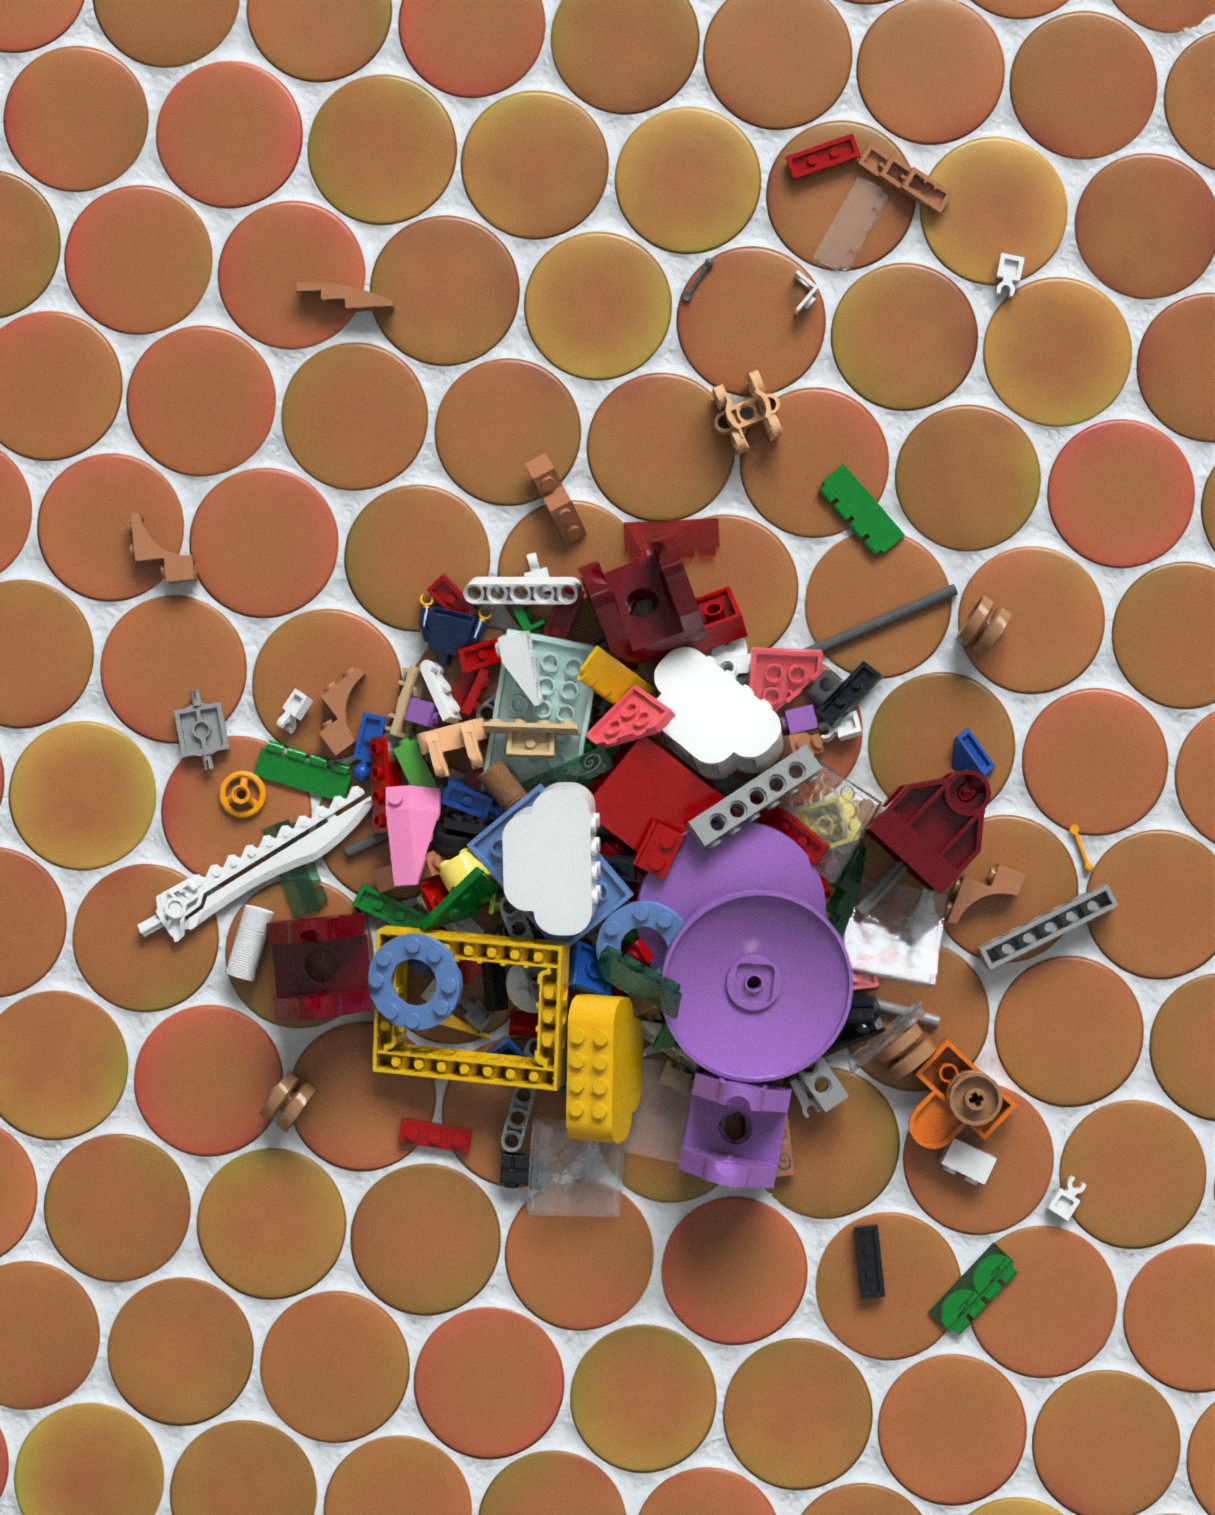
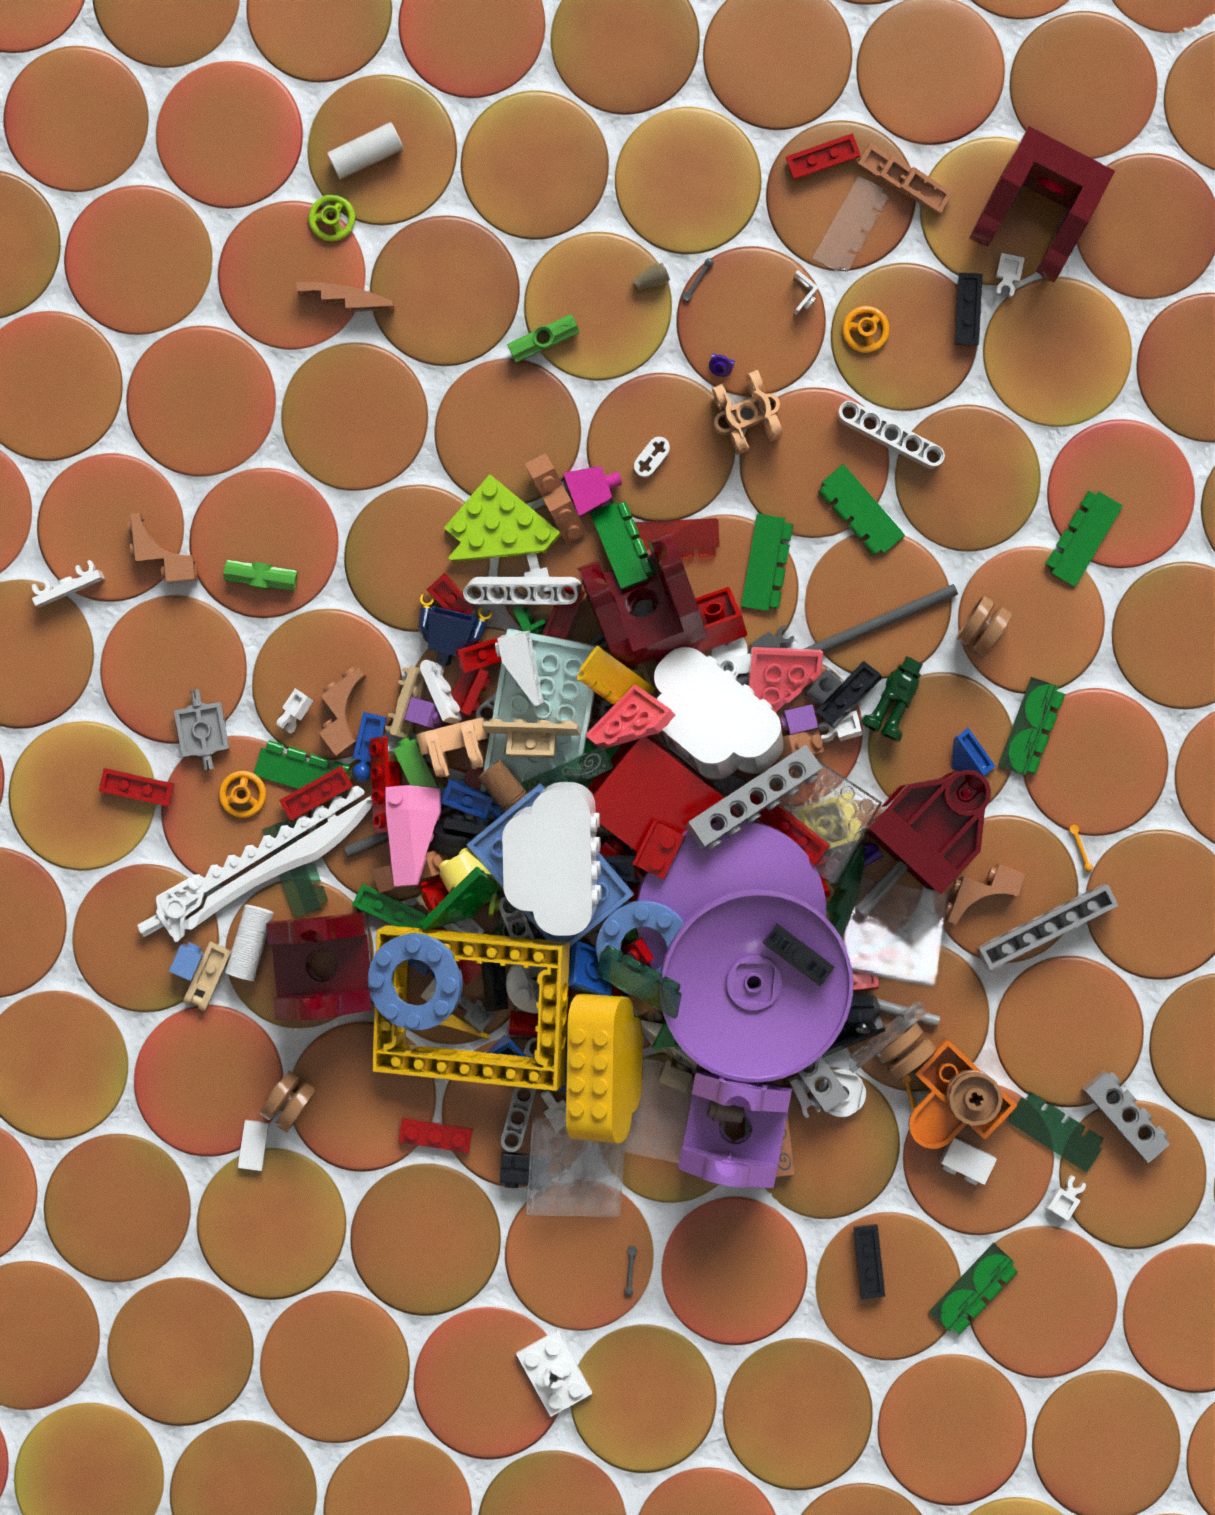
(67, 585): none -> white plate
(136, 787): none -> red plate
(187, 961): none -> medium blue brick
(207, 975): none -> tan plate
(253, 1145): none -> white tile
(260, 575): none -> bright green piece
(316, 793): none -> red plate
(330, 209): none -> lime piece
(370, 147): none -> white piece
(498, 525): none -> lime wing
(554, 1373): none -> white plate
(555, 1109): none -> white plate
(558, 332): none -> bright green piece
(590, 488): none -> dark pink torso
(623, 544): none -> green windscreen
(632, 1250): none -> dark grey hinge
(647, 453): none -> white beam
(652, 277): none -> dark tan cone
(721, 365): none -> dark purple plate
(724, 1113): none -> dark tan cone
(763, 560): none -> green windscreen
(769, 641): none -> dark grey plate
(798, 954): none -> black plate
(855, 1089): none -> white plate
(871, 322): none -> light orange piece
(872, 853): none -> dark purple plate
(878, 435): none -> white beam
(901, 688): none -> dark green piece
(906, 1079): none -> light orange hinge
(968, 309): none -> black plate
(1028, 725): none -> green windscreen
(1056, 174): none -> dark red brick
(1059, 1137): none -> clear green windscreen
(1088, 534): none -> green windscreen
(1147, 1147): none -> light grey brick

